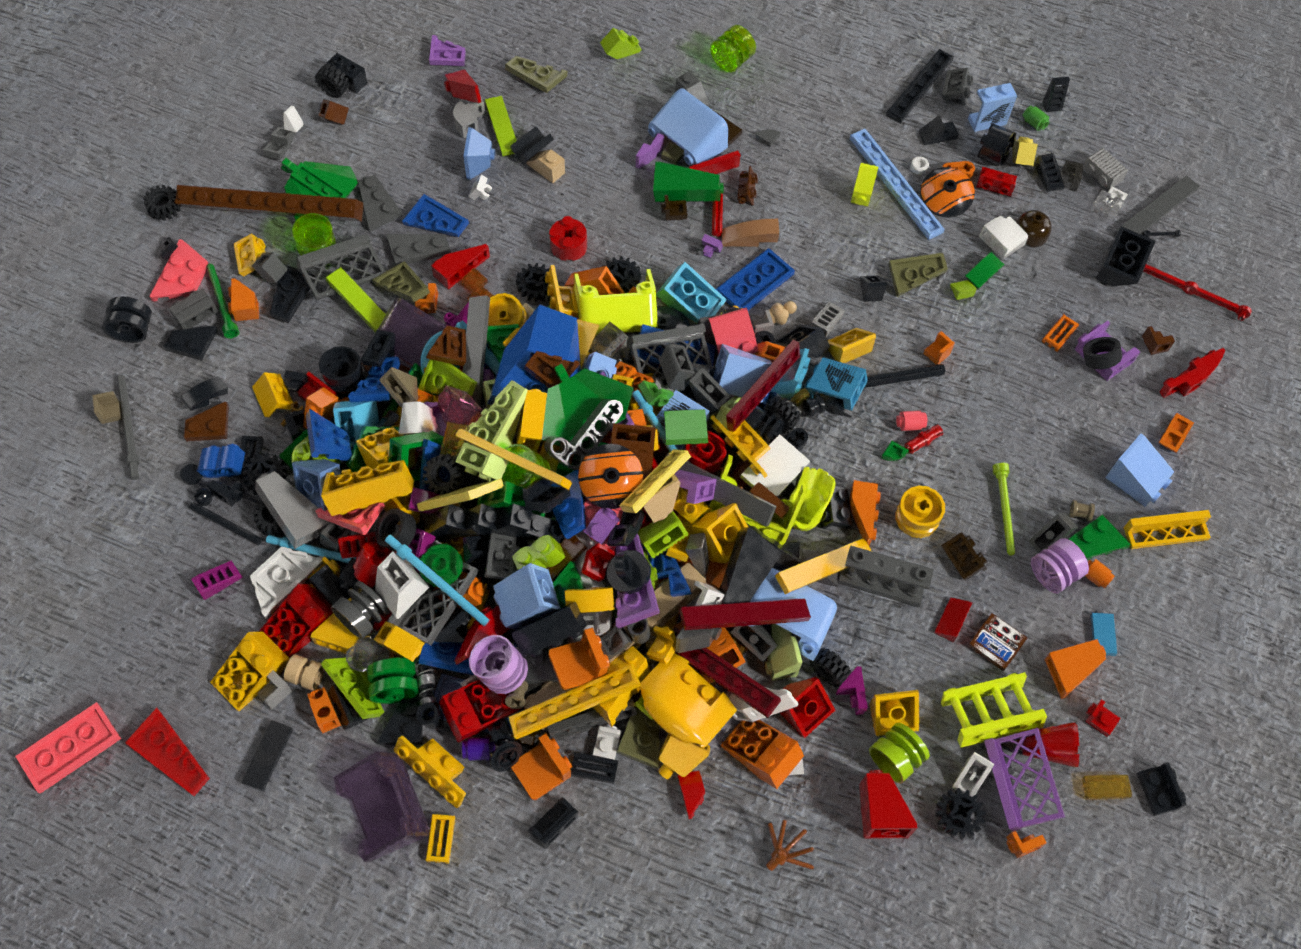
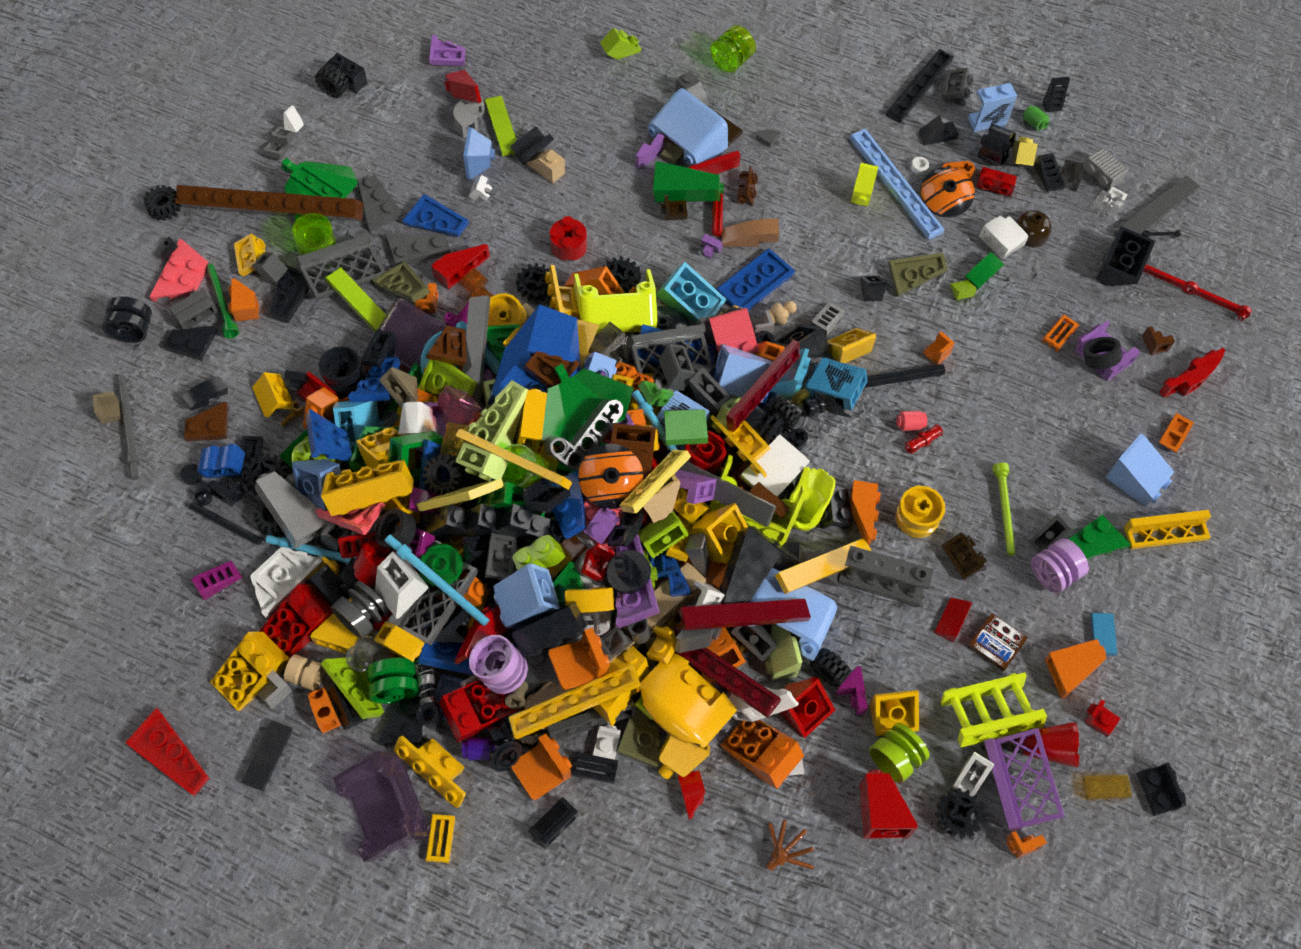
(68, 748): coral plate -> none
(294, 421): black bracket -> none
(333, 111): reddish brown panel -> none
(541, 77): olive wing -> none
(894, 452): green tile -> none
(1082, 510): dark tan bush -> none
(1099, 573): orange brick -> none

